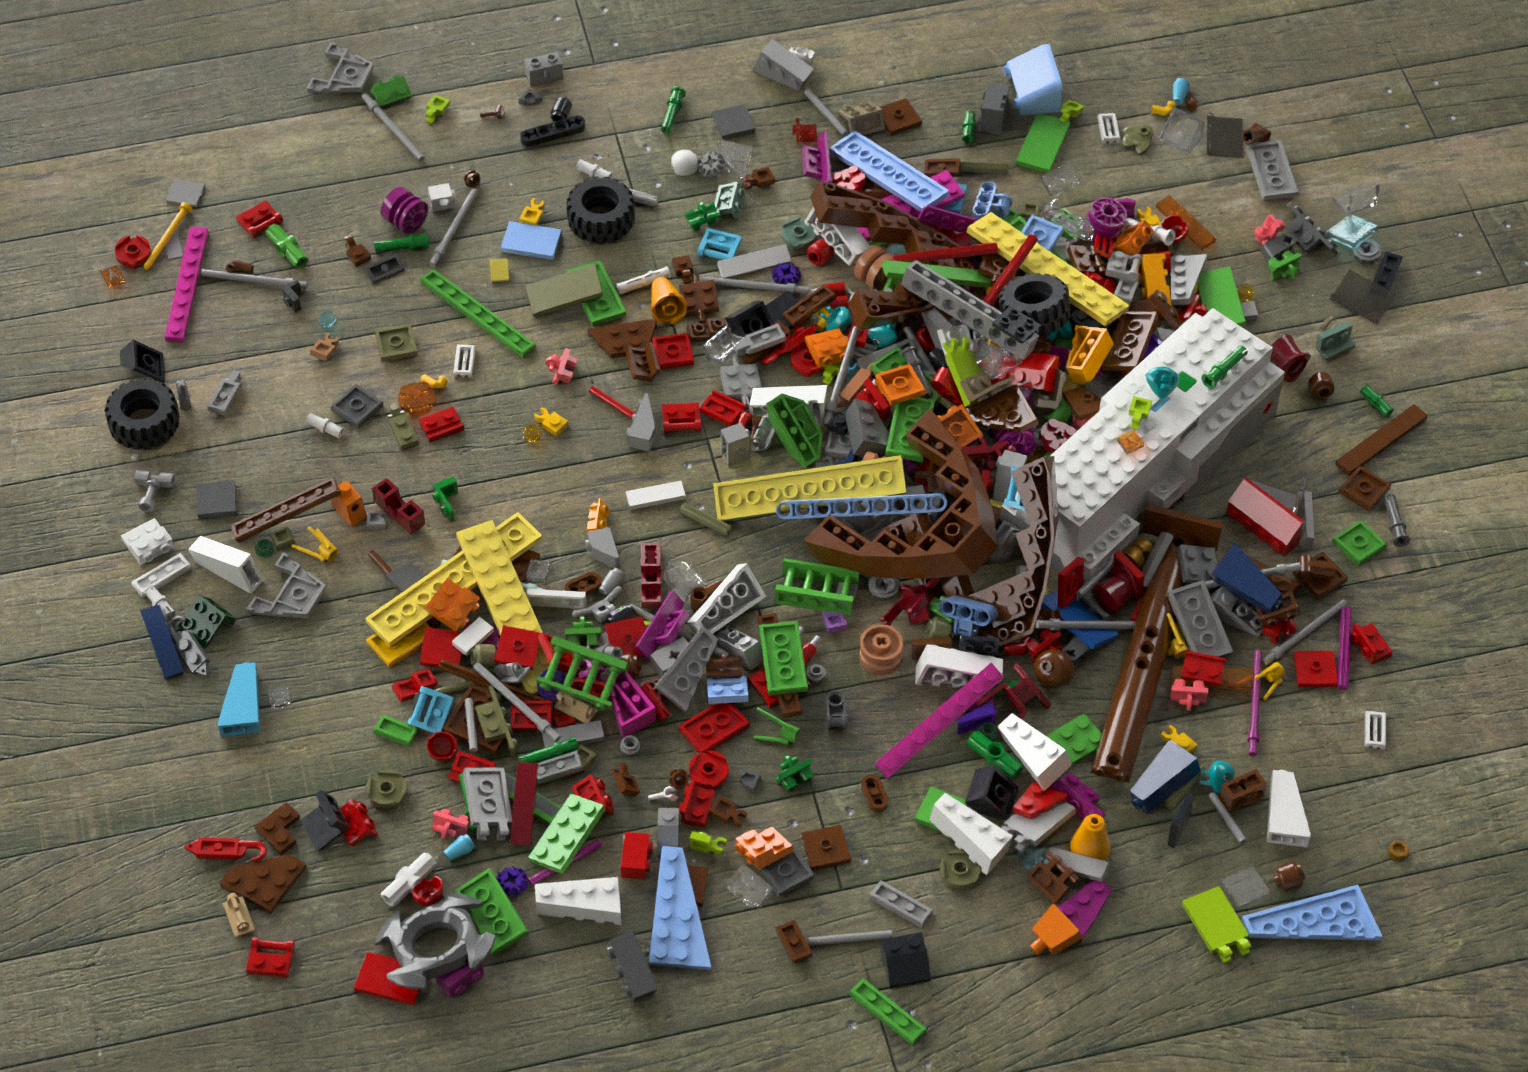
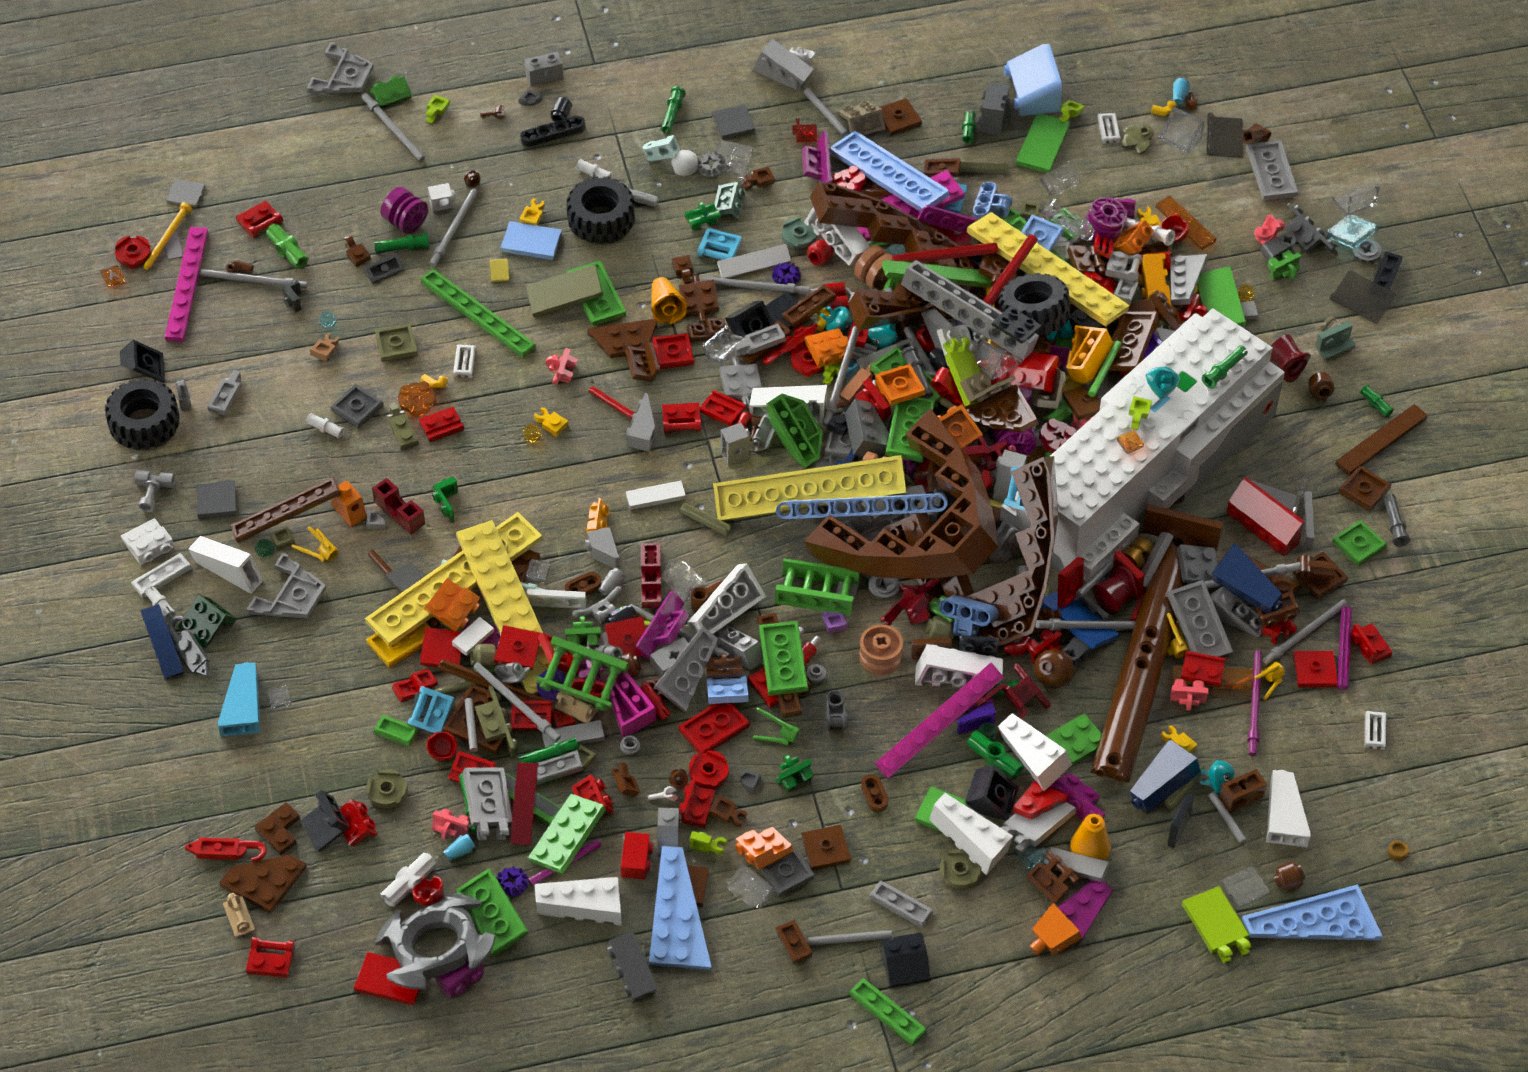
(643, 280): white pin -> none
(661, 149): none -> light aqua leg
(1104, 369): none -> bright green bar

